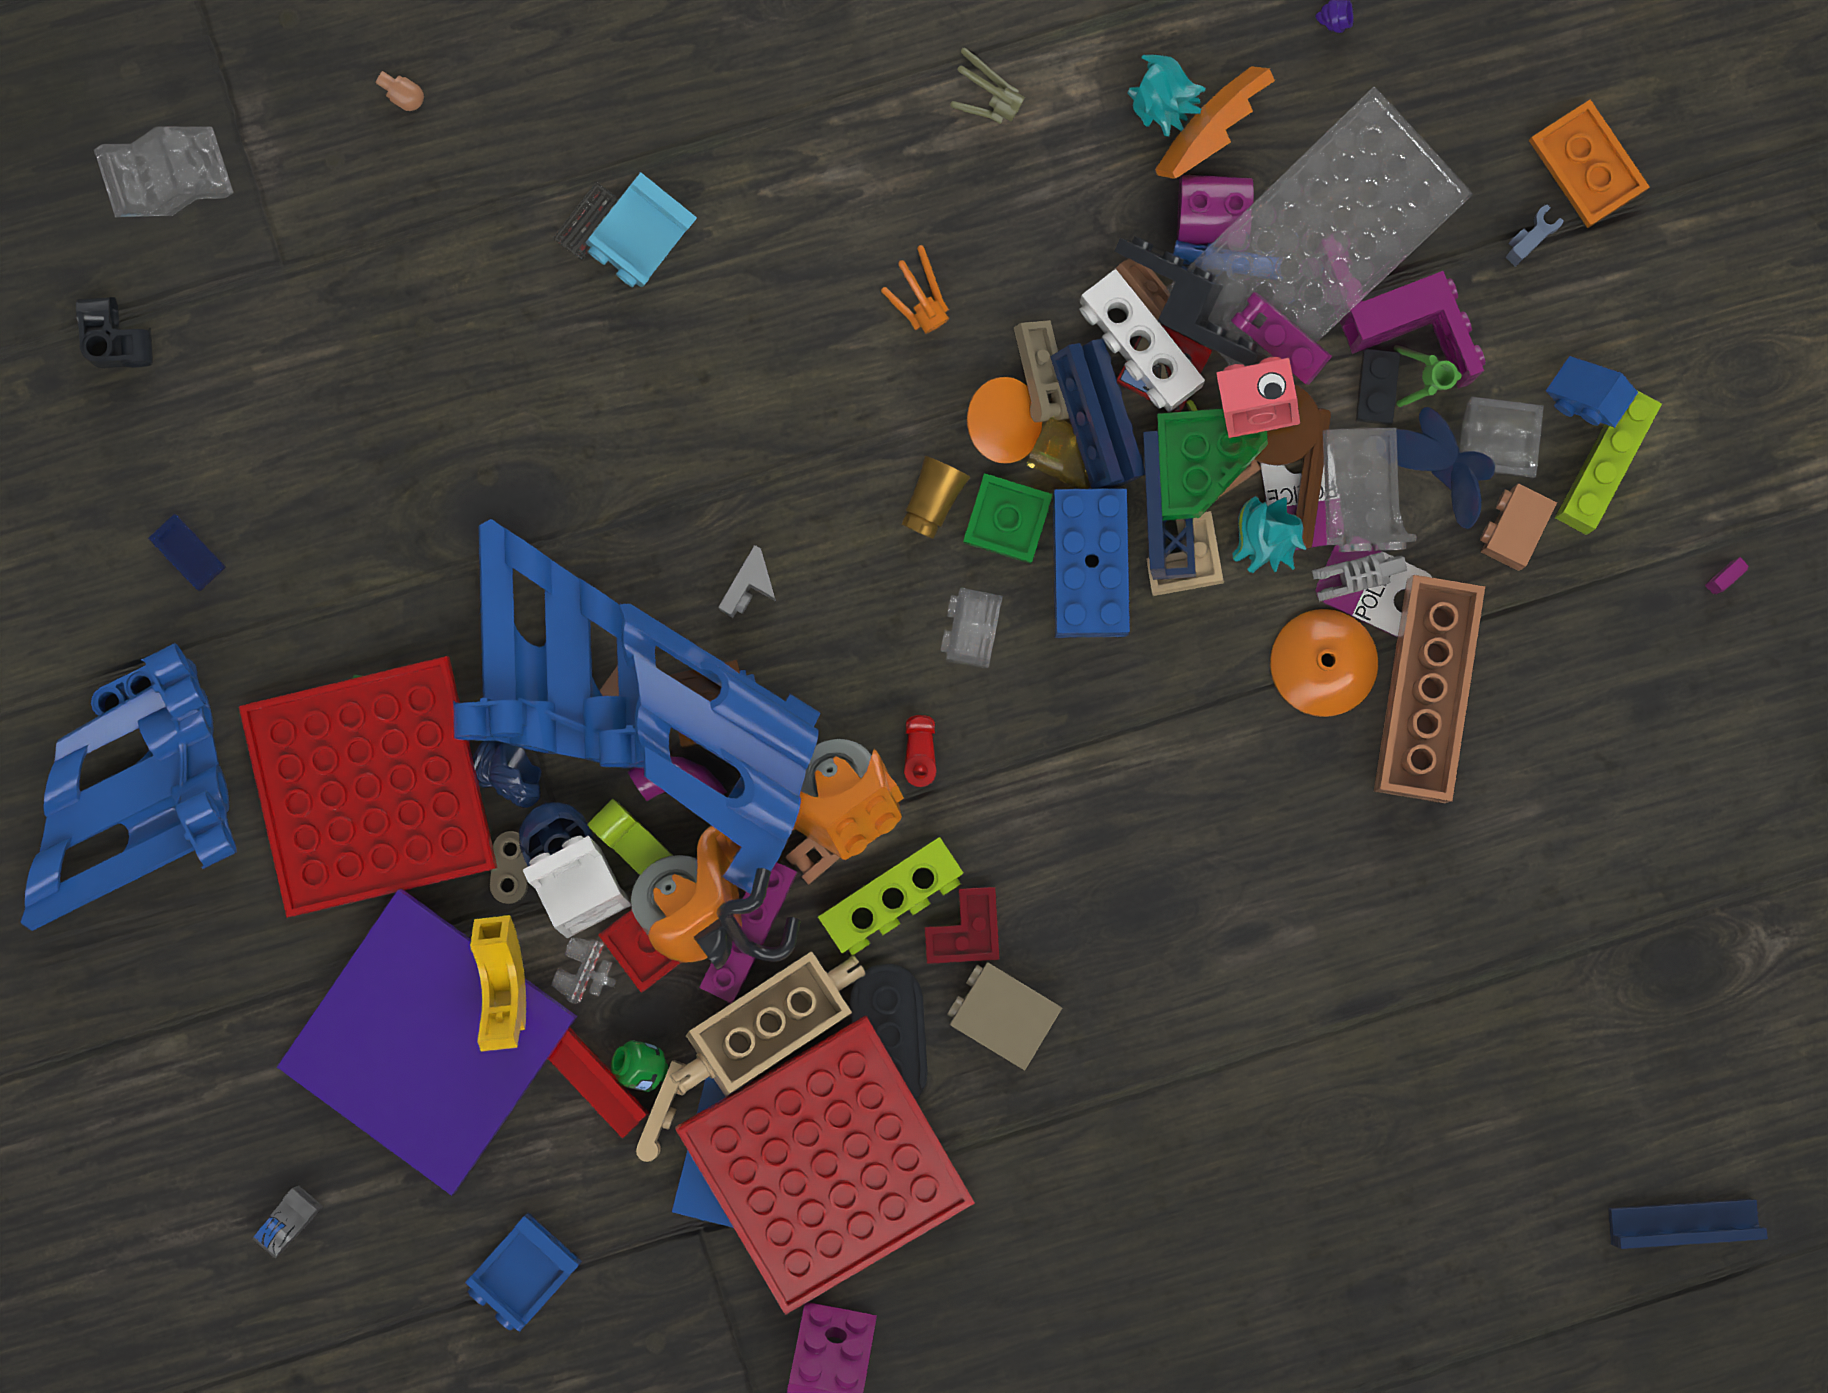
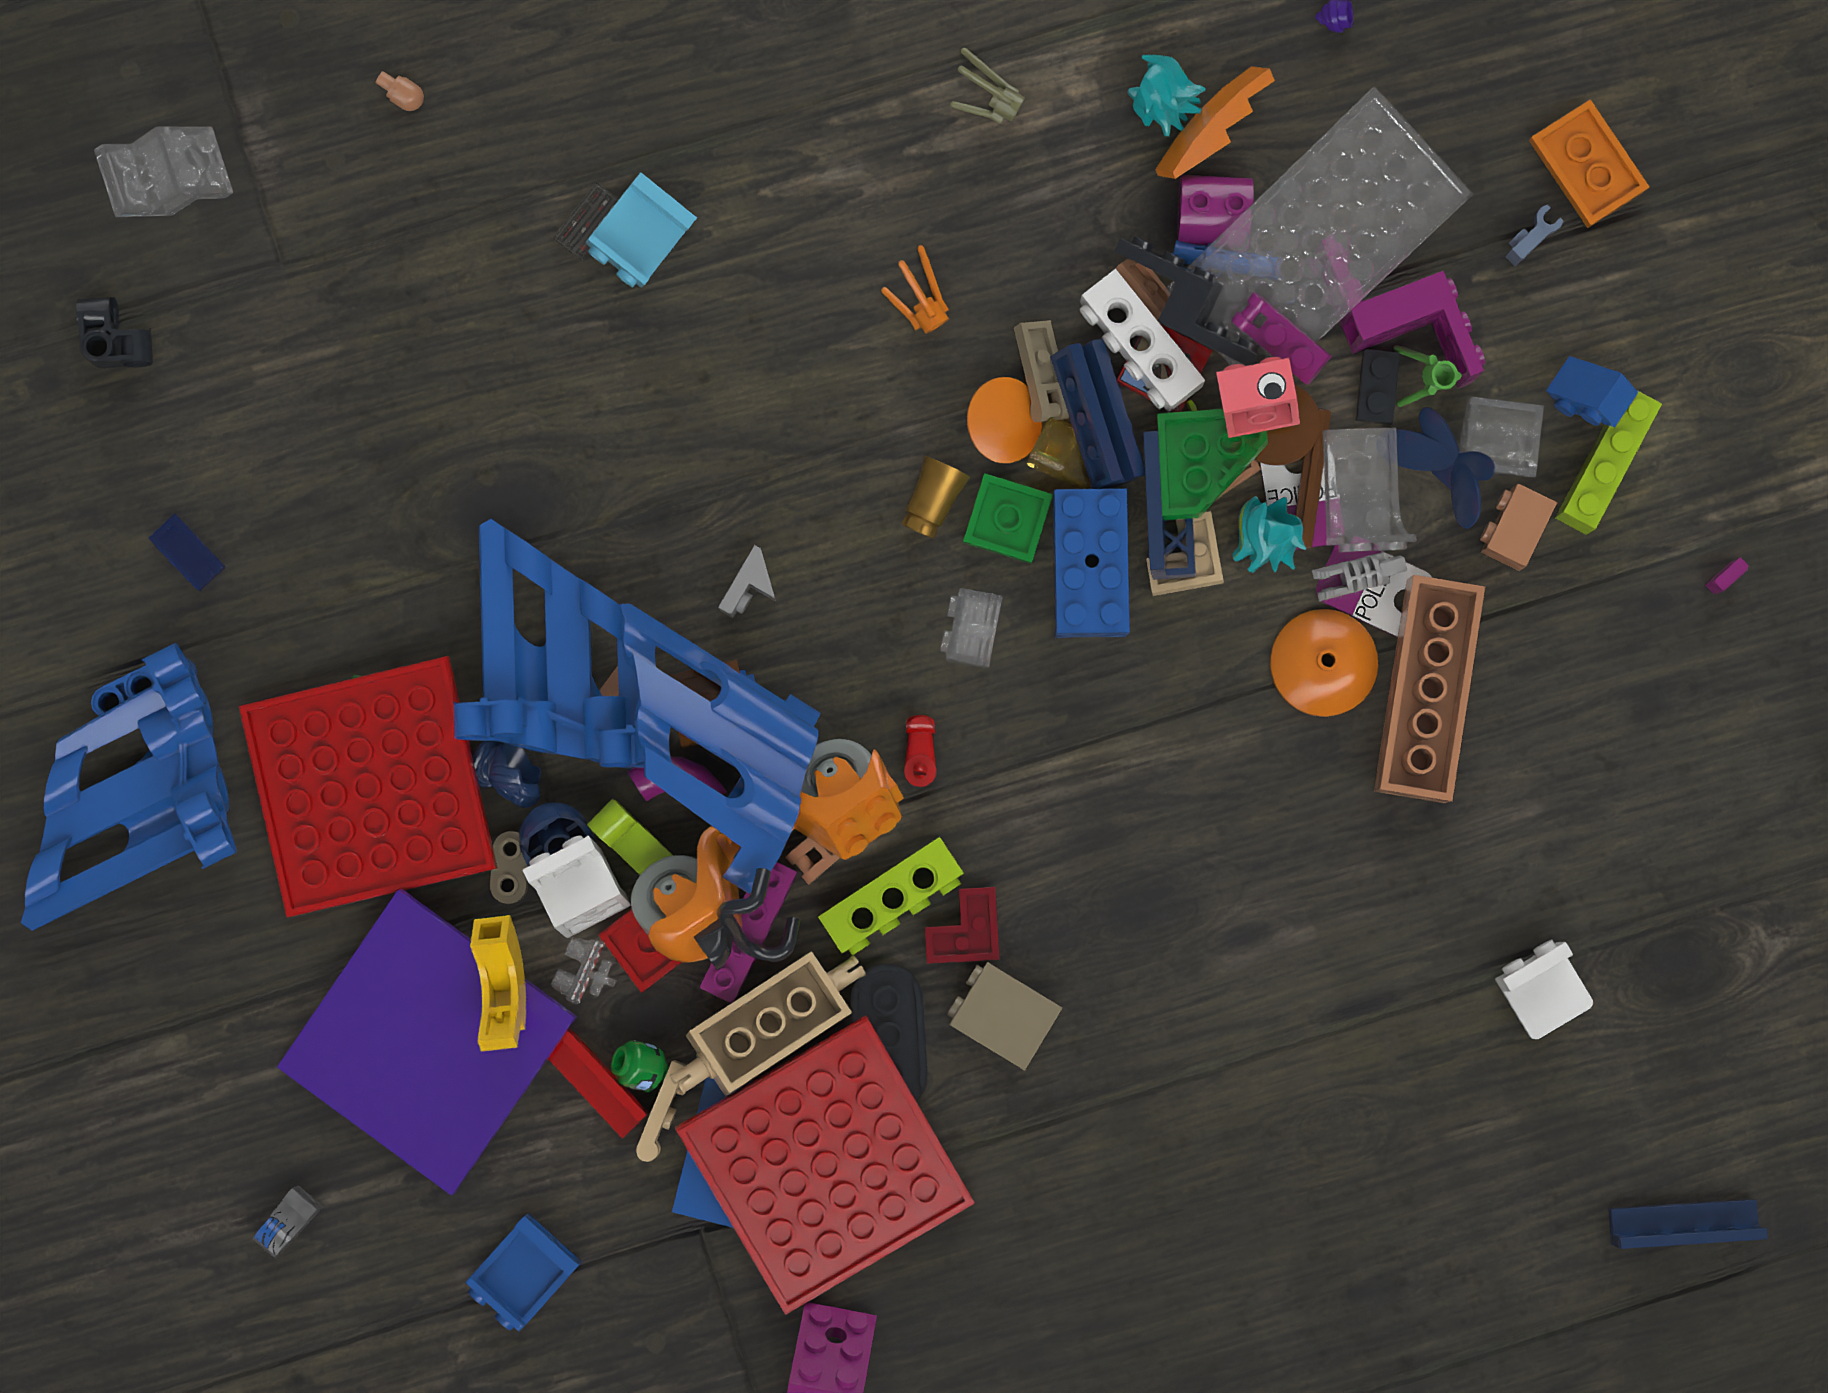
(1544, 989): none -> white bracket

